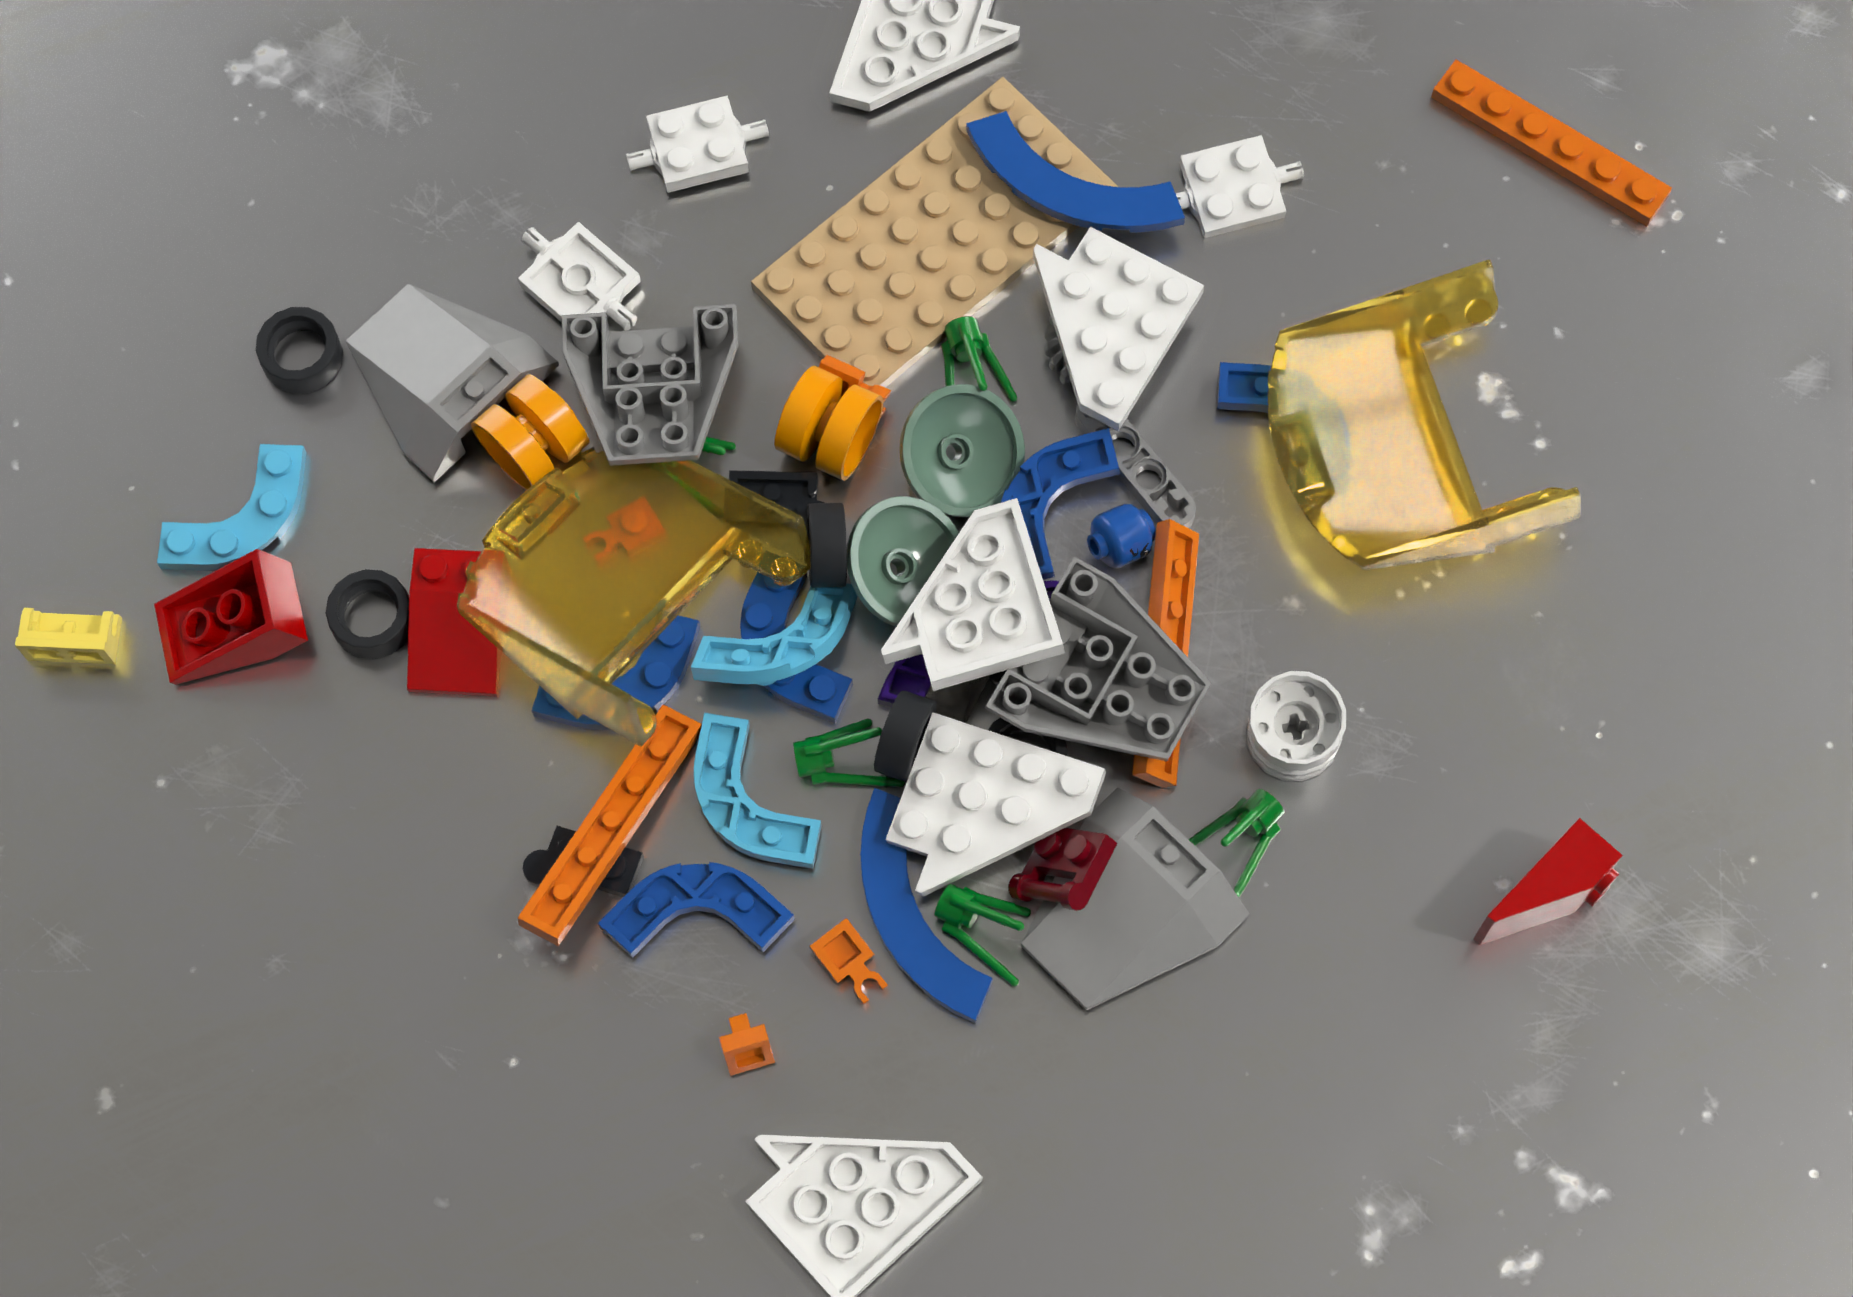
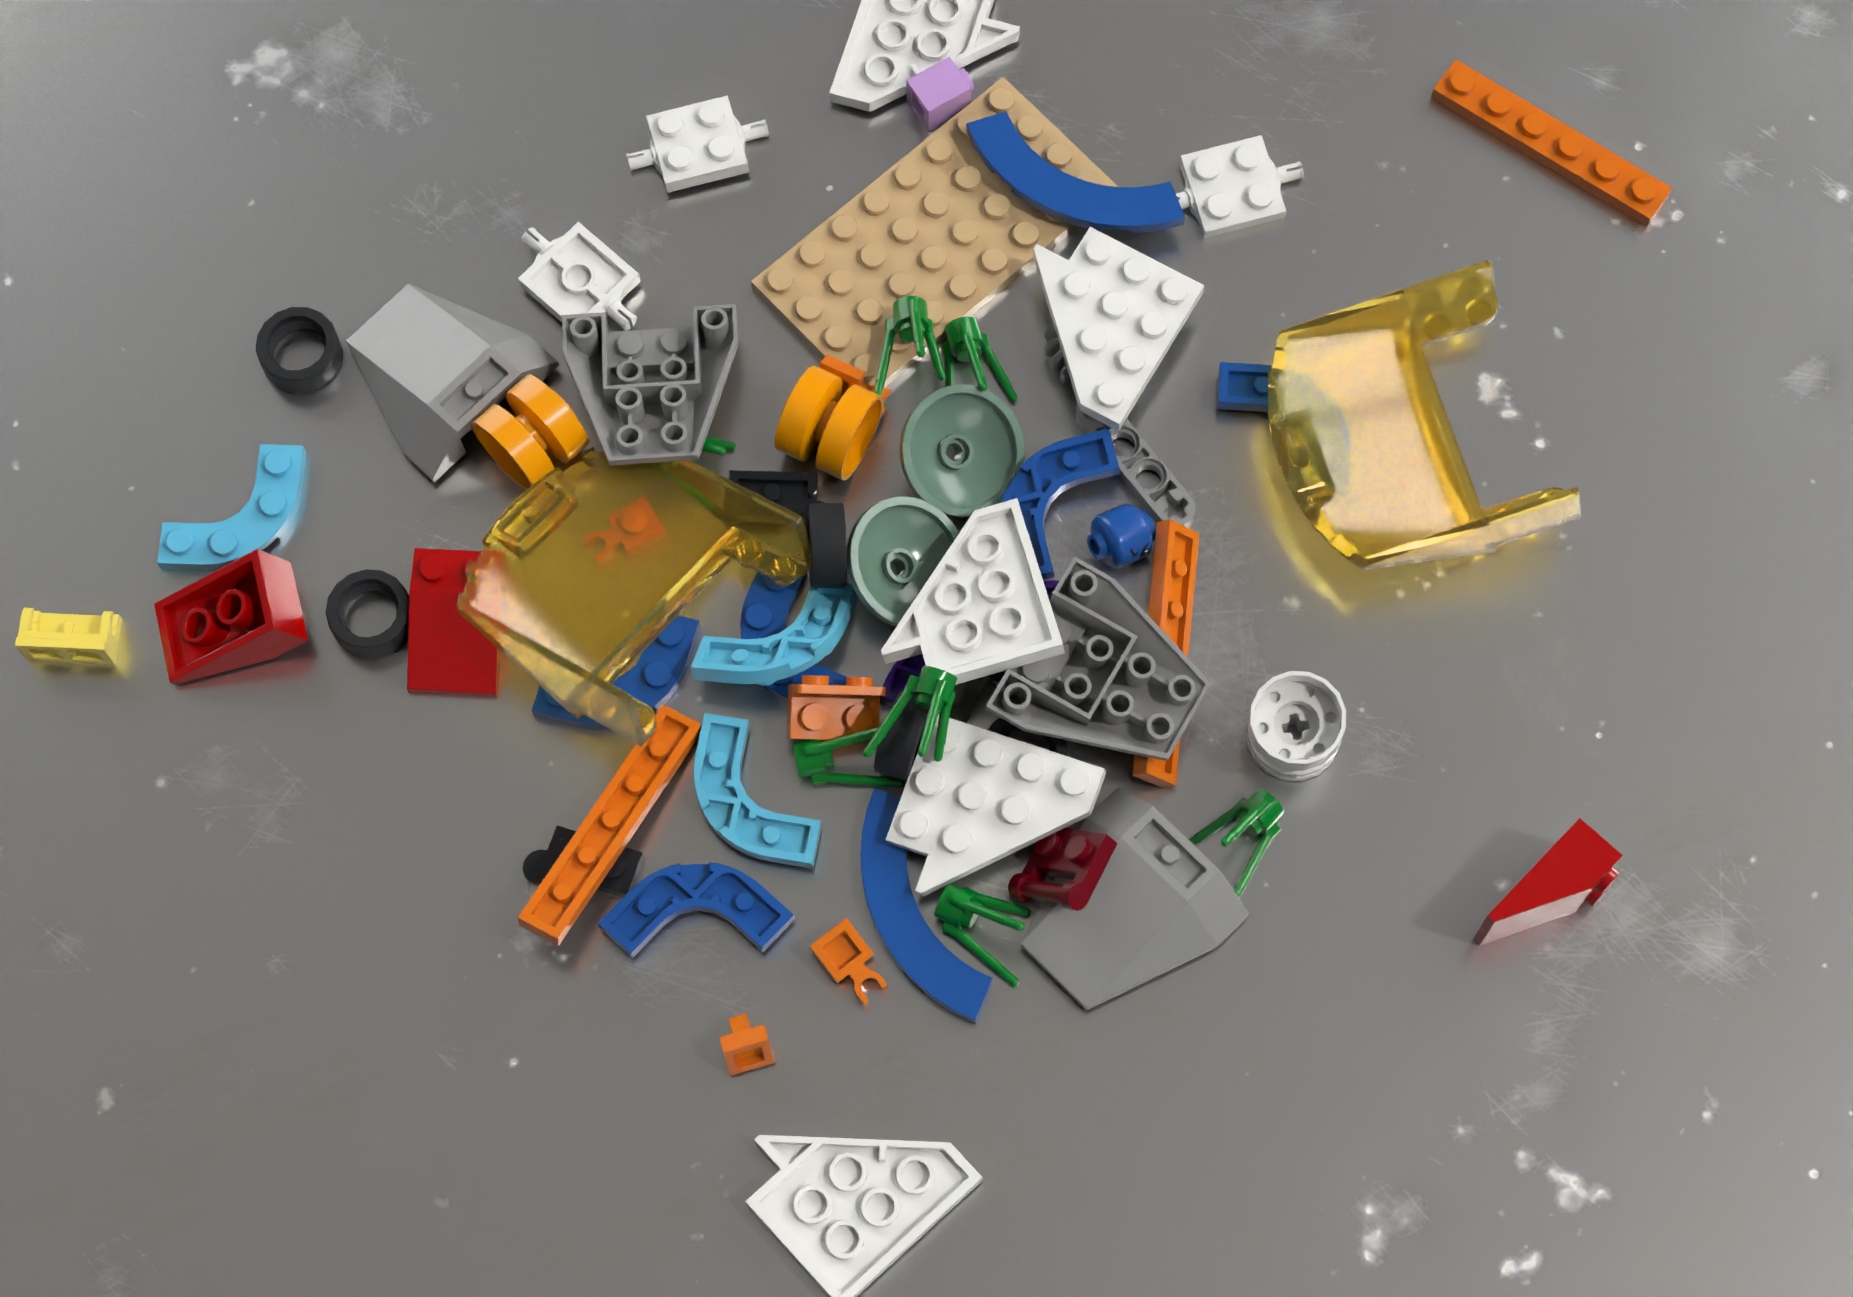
(832, 711): none -> orange bracket
(912, 325): none -> green plant
(933, 692): none -> green plant
(939, 93): none -> lavender brick

